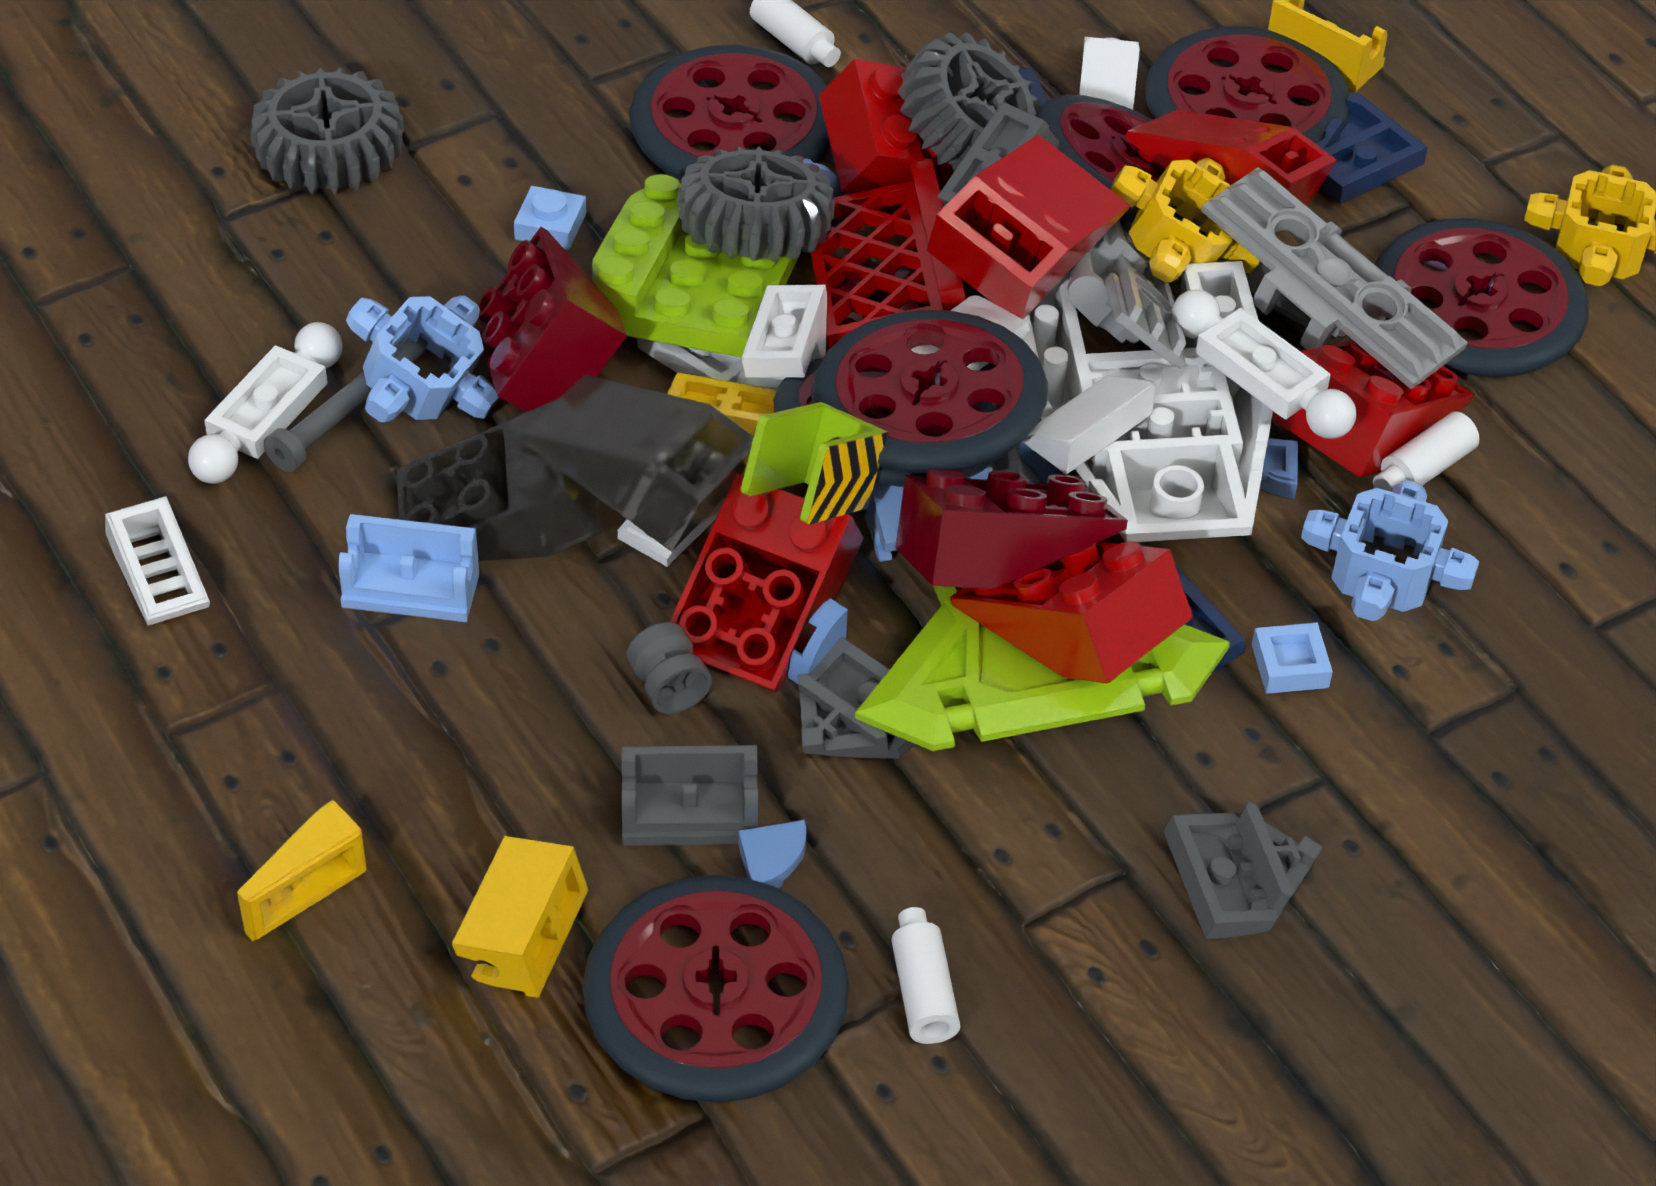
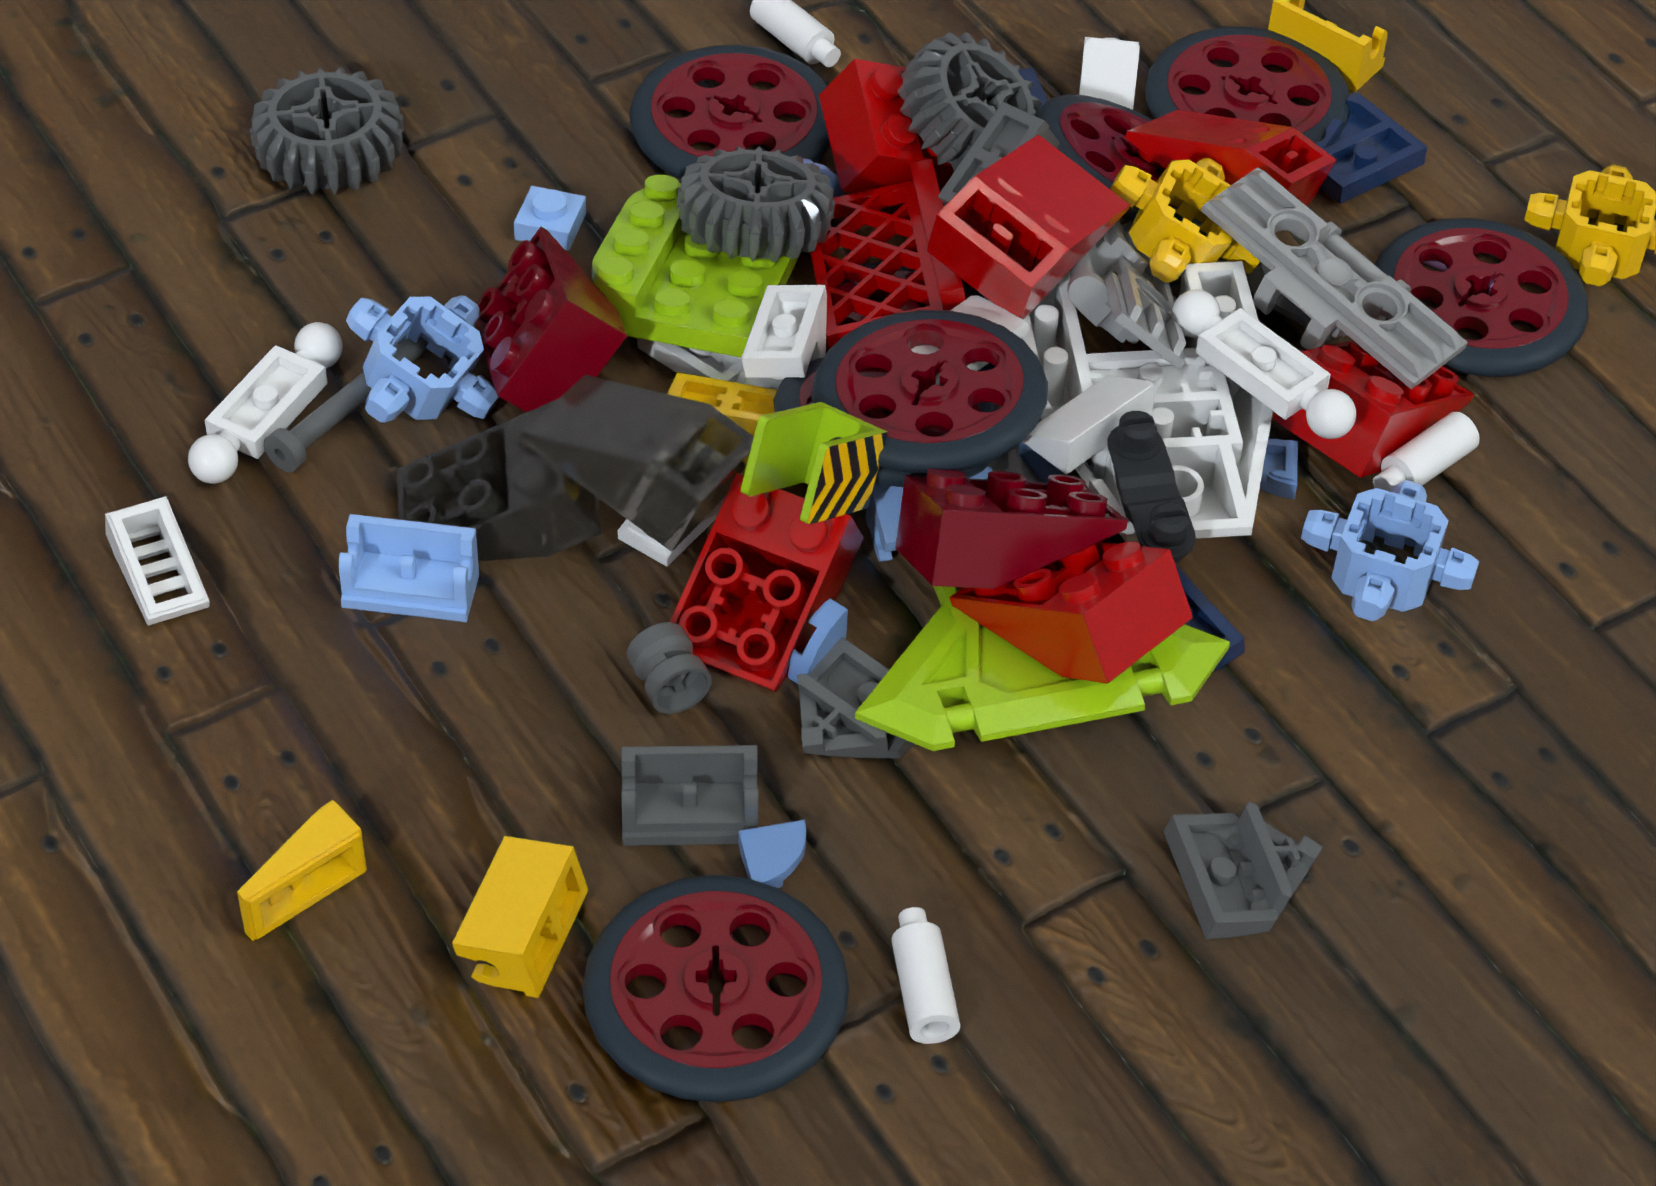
(1149, 486): none -> black piece
(1291, 658): light blue plate -> none

